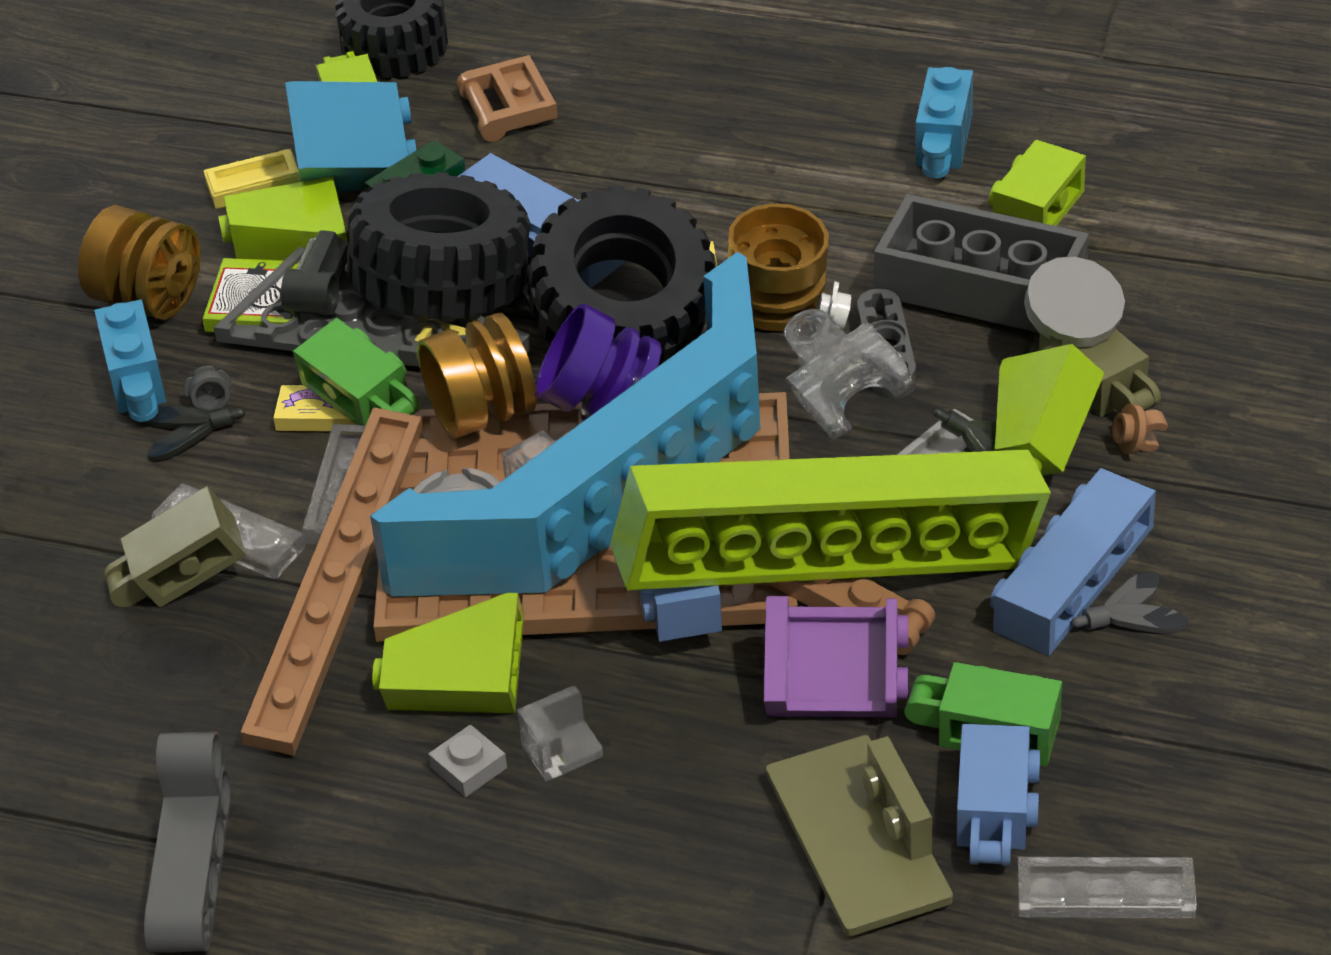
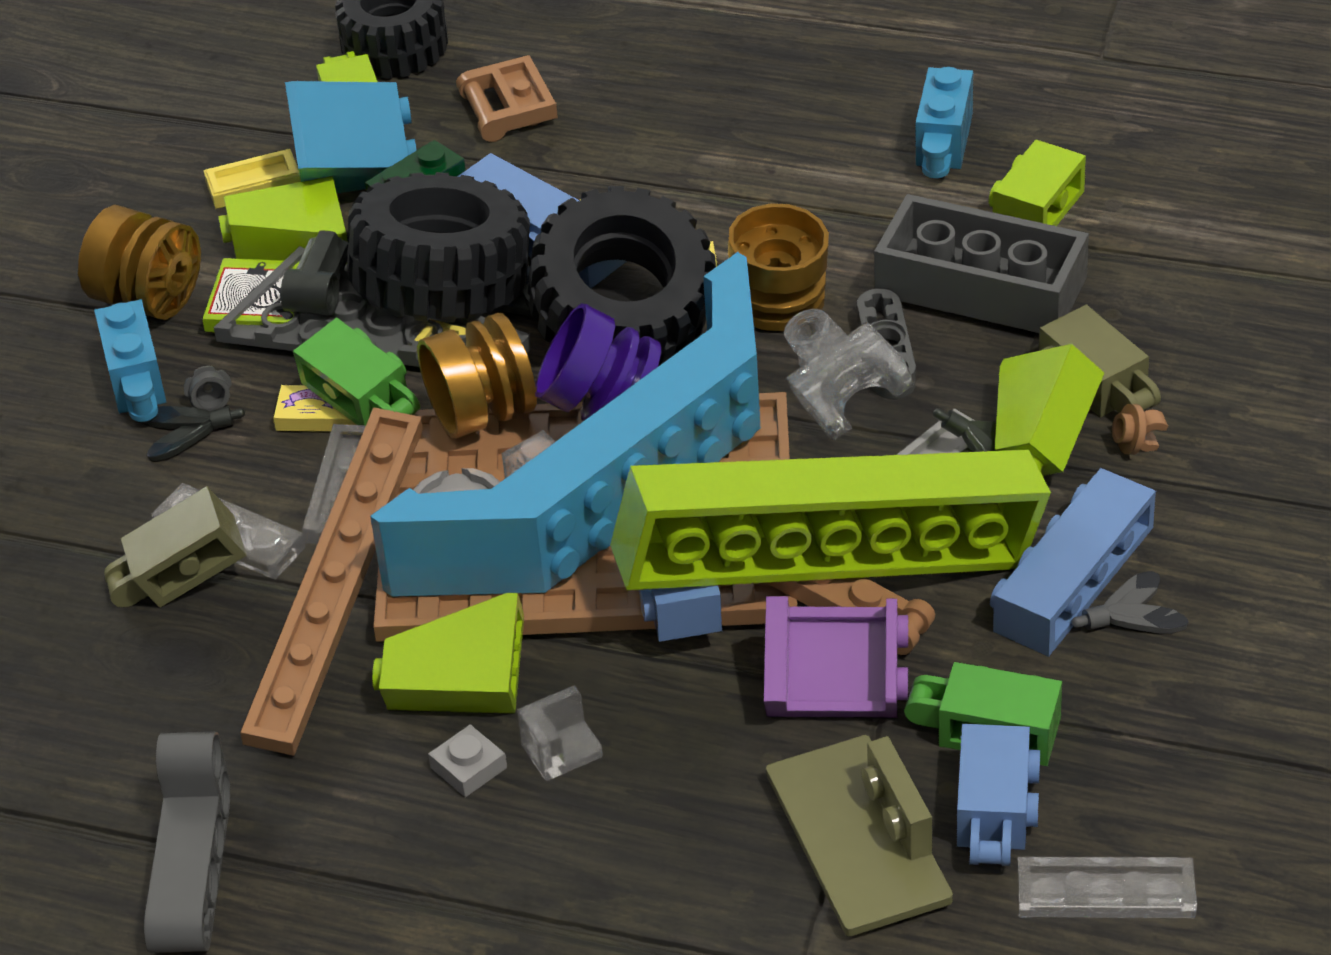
(835, 305): white plate -> none
(1074, 301): light grey tile -> none

